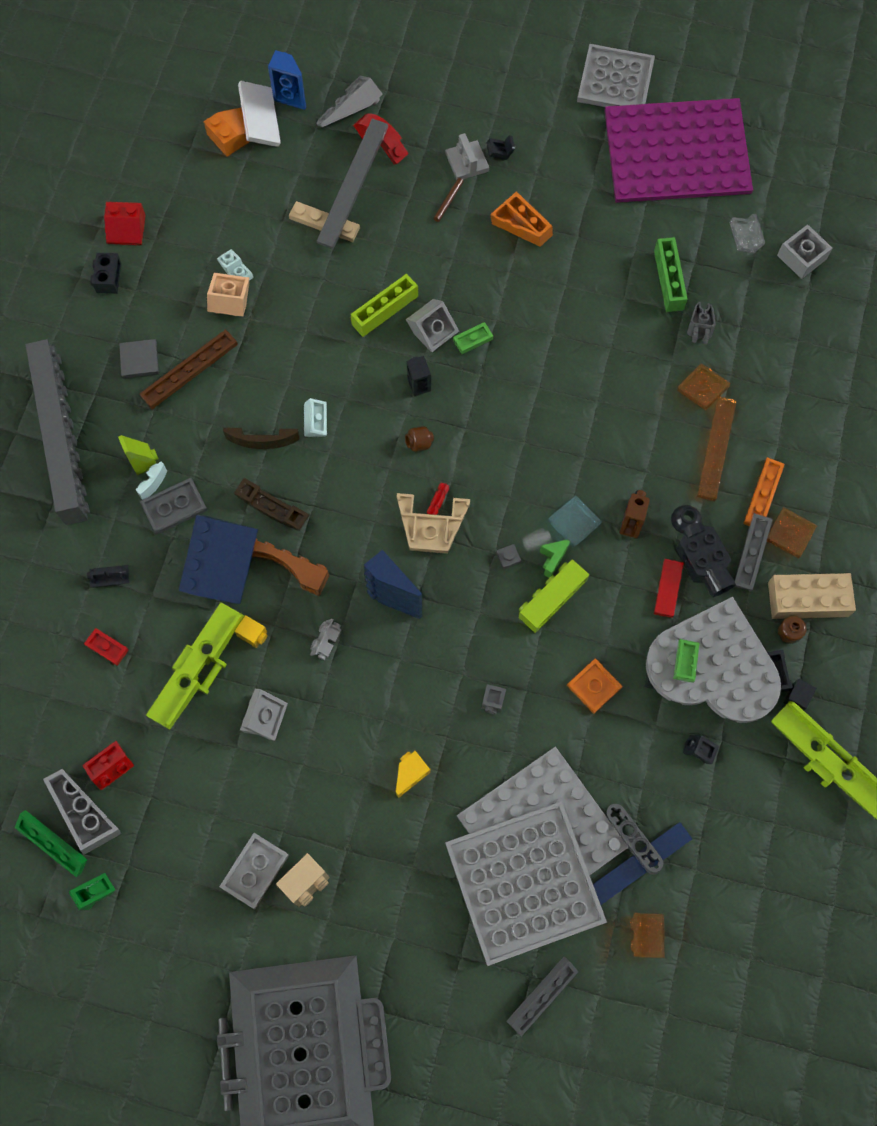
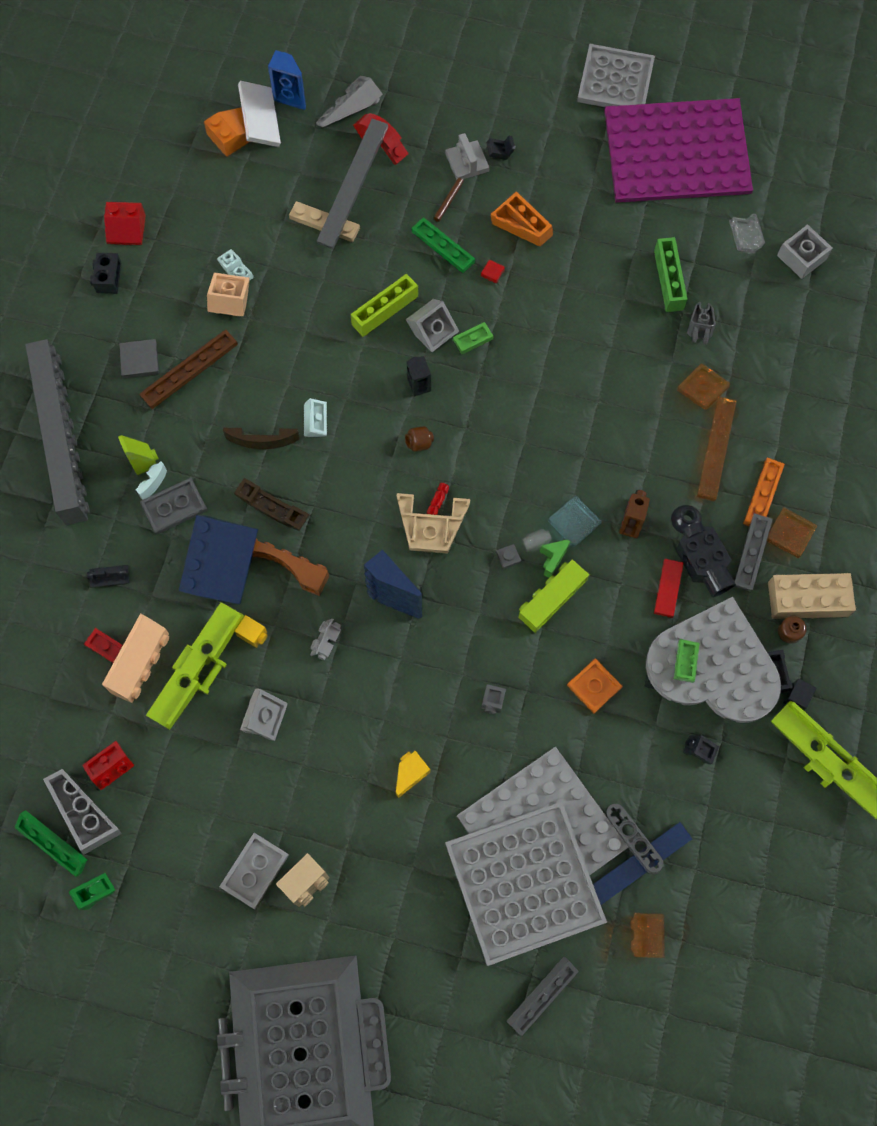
(136, 659): none -> light nougat slope
(443, 245): none -> green plate
(492, 271): none -> red tile

